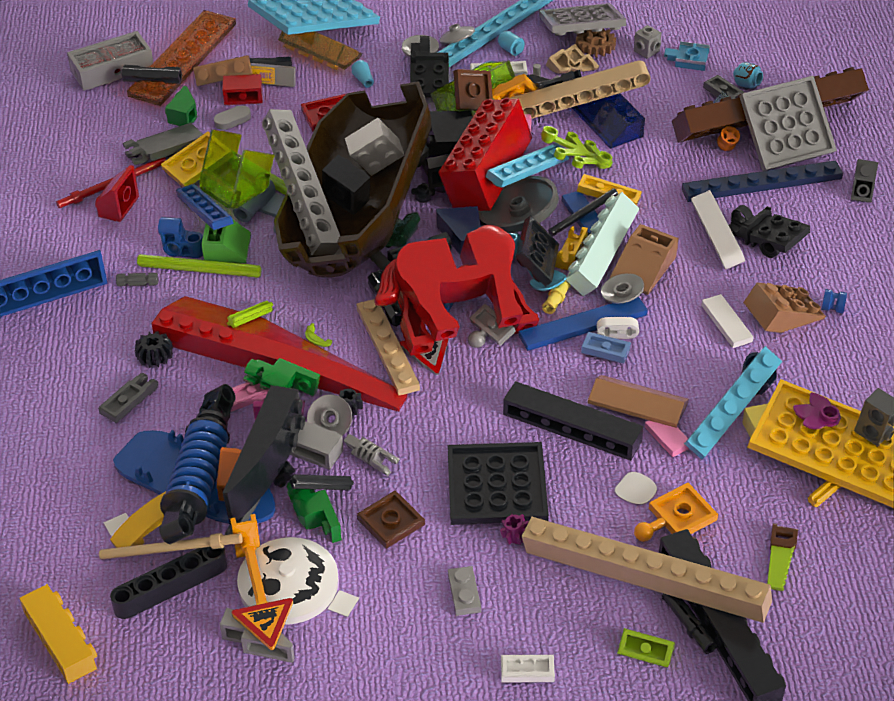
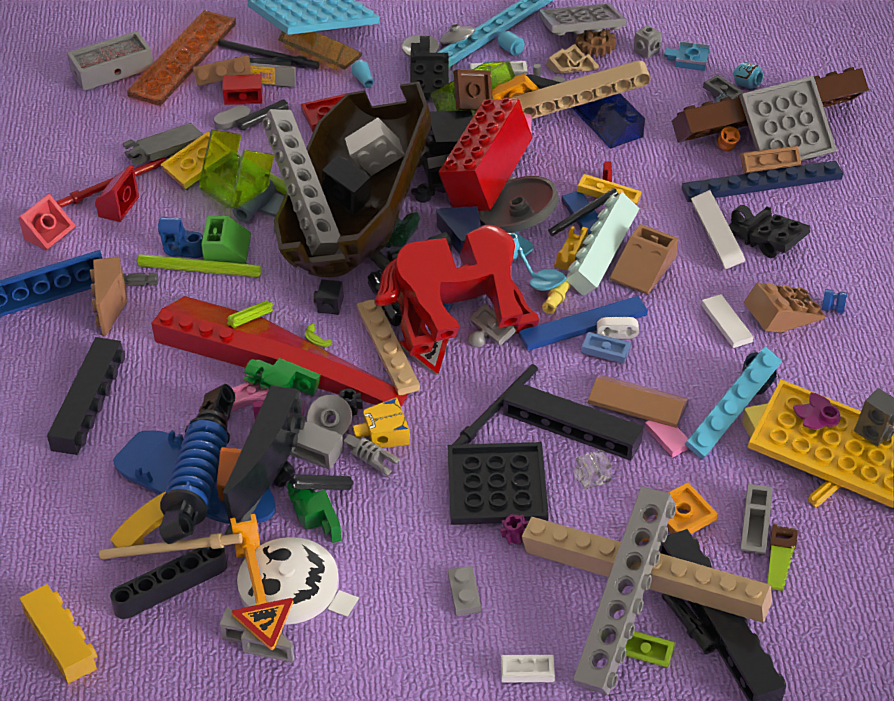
(45, 223): none -> coral slope
(86, 396): none -> black brick
(108, 291): none -> medium nougat slope
(113, 524): white sticker -> none
(127, 397): dark grey hinge -> none
(153, 349): black gear -> none
(167, 75): black axle -> none
(181, 108): green slope -> none
(204, 206): blue tile -> none
(258, 116): none -> black axle
(299, 61): none -> black bar
(329, 297): none -> black brick
(384, 425): none -> yellow torso
(390, 519): reddish brown tile -> none
(469, 432): none -> black bar
(524, 166): medium azure plate -> none
(537, 251): black plate -> none
(564, 77): black piece -> none
(576, 148): lime plant -> none
(592, 469): none -> clear brick
(607, 171): none -> red tile
(622, 288): light grey dish -> none
(636, 488): white sticker -> none
(648, 503): none -> light grey brick
(756, 519): none -> light grey slope
(770, 159): none -> medium nougat tile
(864, 180): dark grey slope -> none

